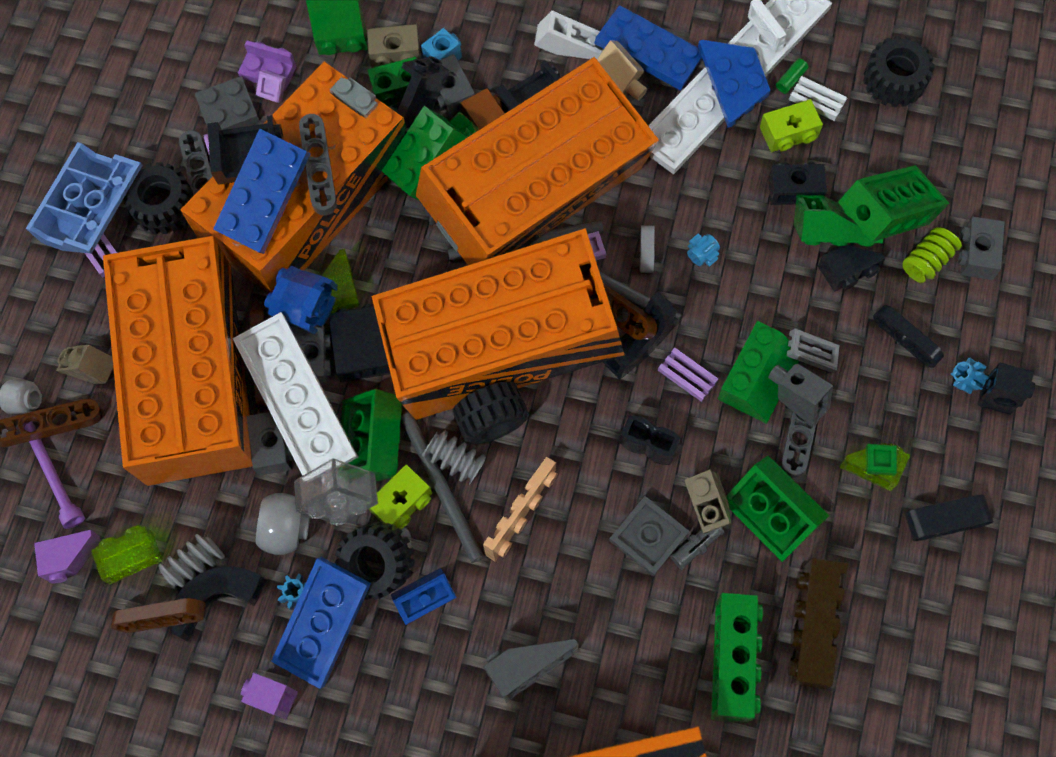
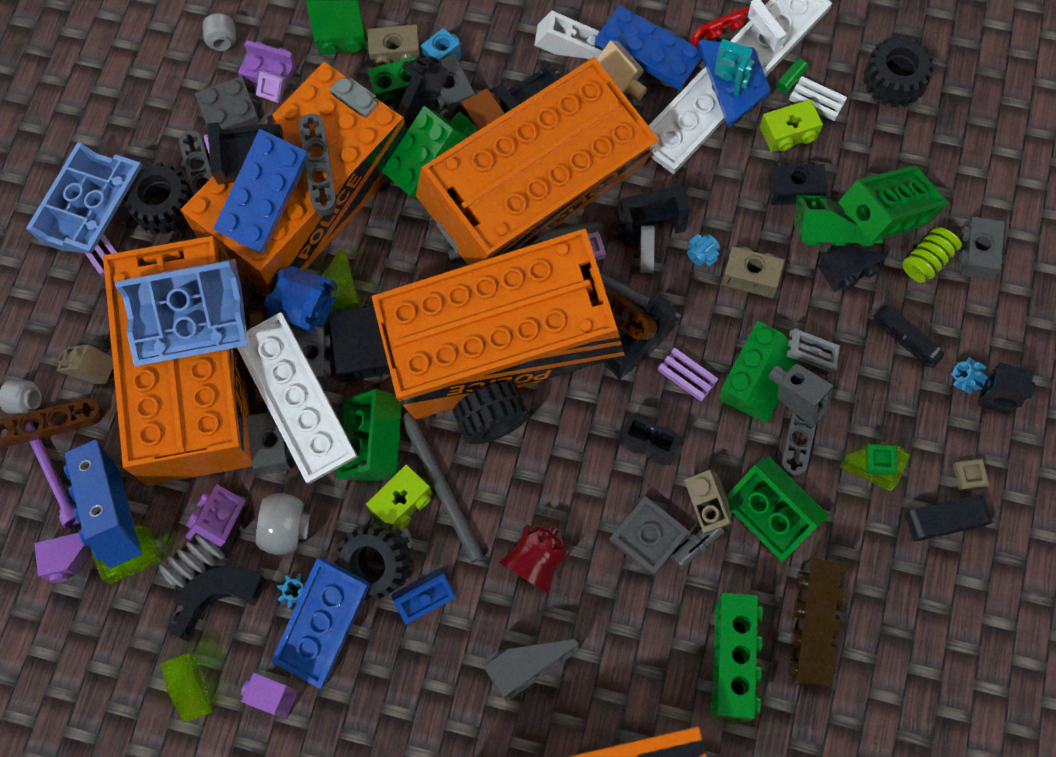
(101, 504): none -> blue piece
(158, 615): reddish brown beam -> none
(184, 312): none -> medium blue piece
(186, 687): none -> clear neon green slope
(216, 515): none -> medium lavender bracket
(219, 31): none -> light grey head
(335, 492): clear brick -> none
(454, 456): light grey piece -> none
(500, 545): light nougat wing -> none
(536, 556): none -> dark red hat
(653, 208): none -> black panel
(714, 28): none -> red piece
(734, 64): none -> teal bracket
(760, 283): none -> dark tan brick
(971, 474): none -> dark tan tile

